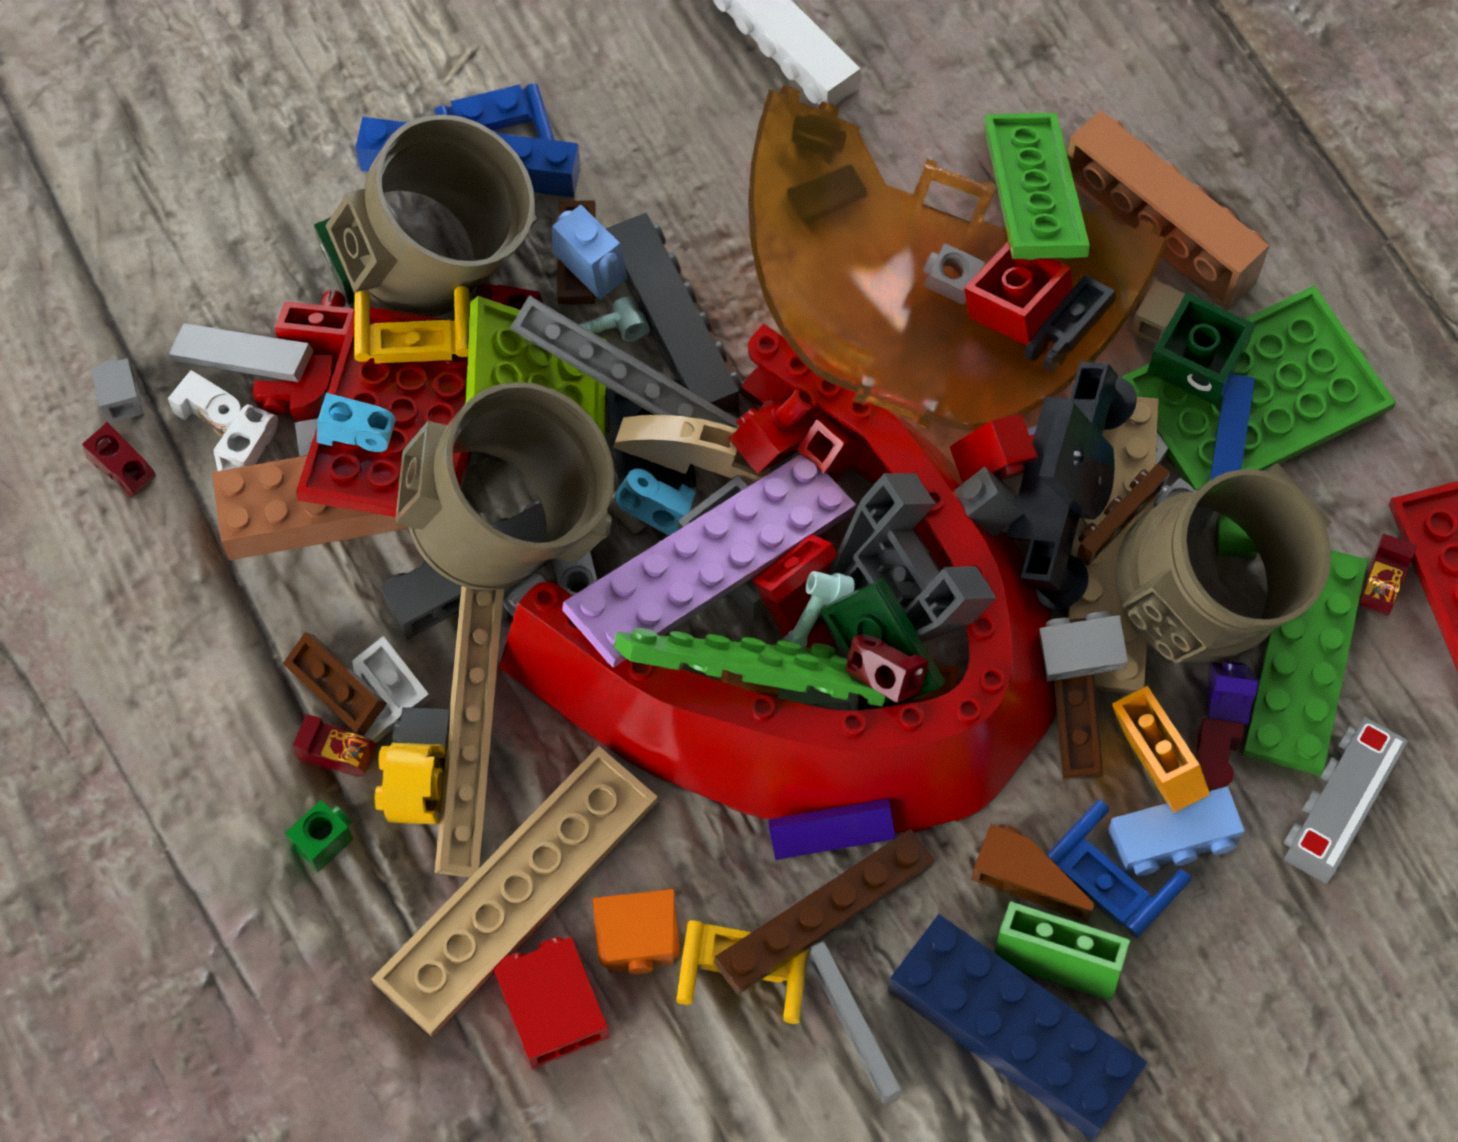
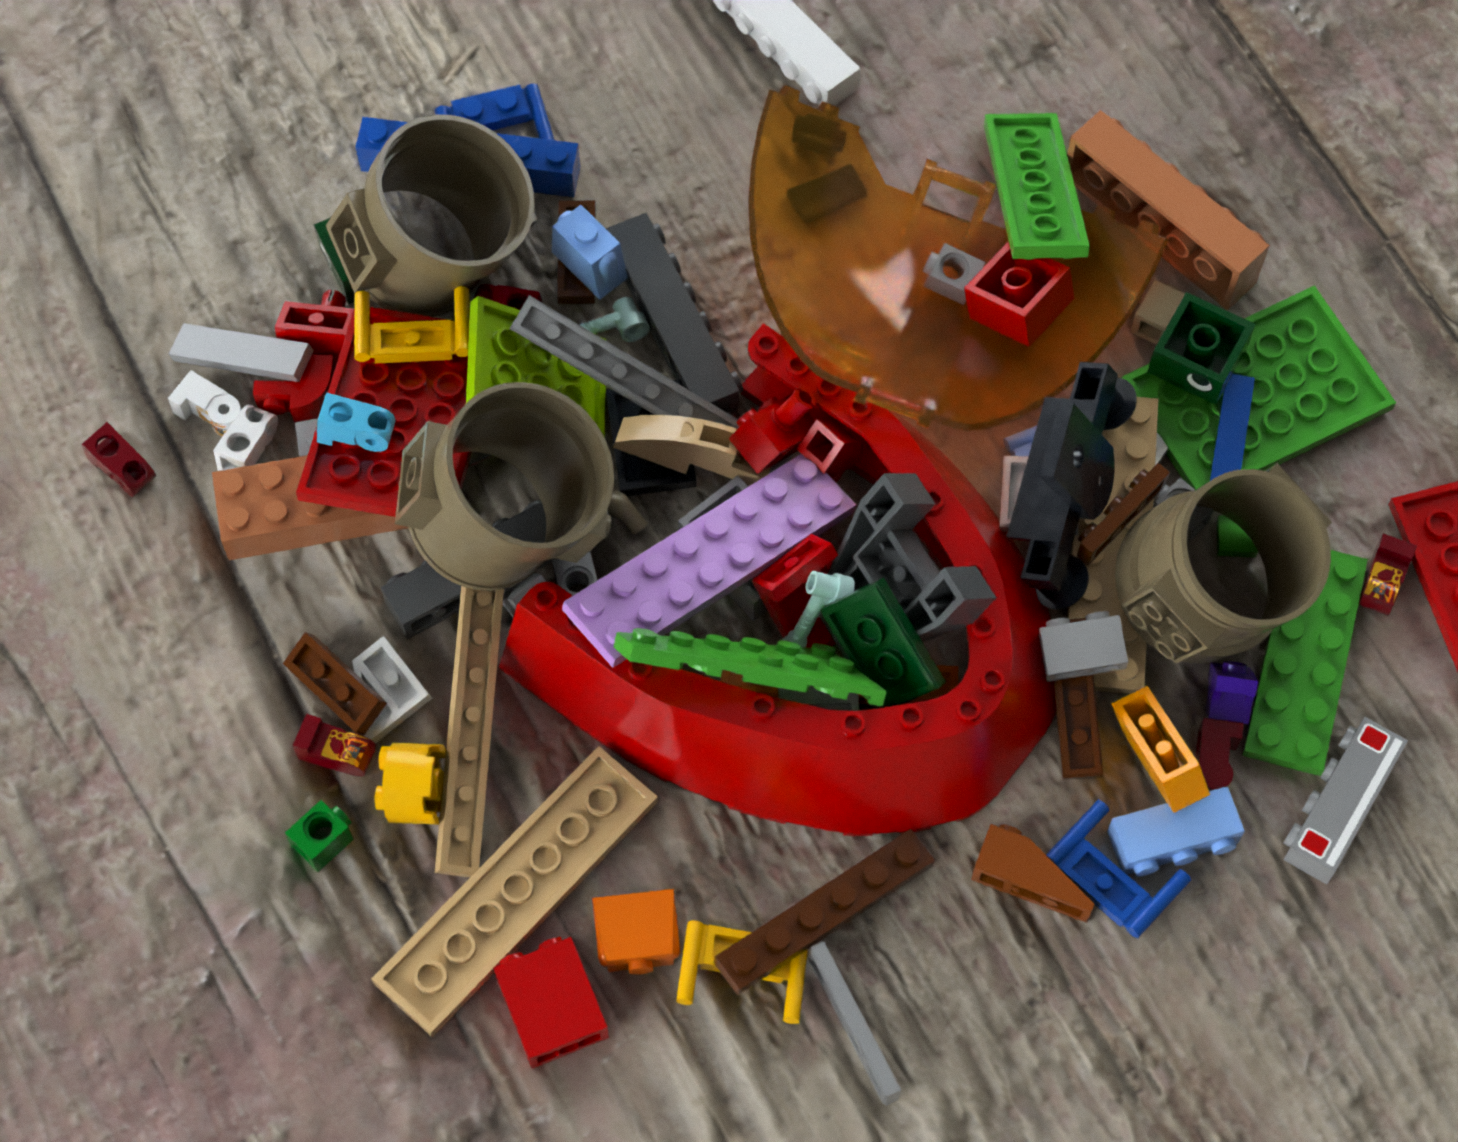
(117, 390): light grey brick -> none
(422, 726): dark grey brick -> none
(654, 500): medium azure leg -> none
(831, 829): dark purple tile -> none
(885, 668): dark red leg -> none
(989, 501): dark grey brick -> none
(998, 445): red brick -> none
(1016, 1026): dark blue brick -> none
(1061, 950): bright green brick -> none
(1070, 322): black hinge -> none

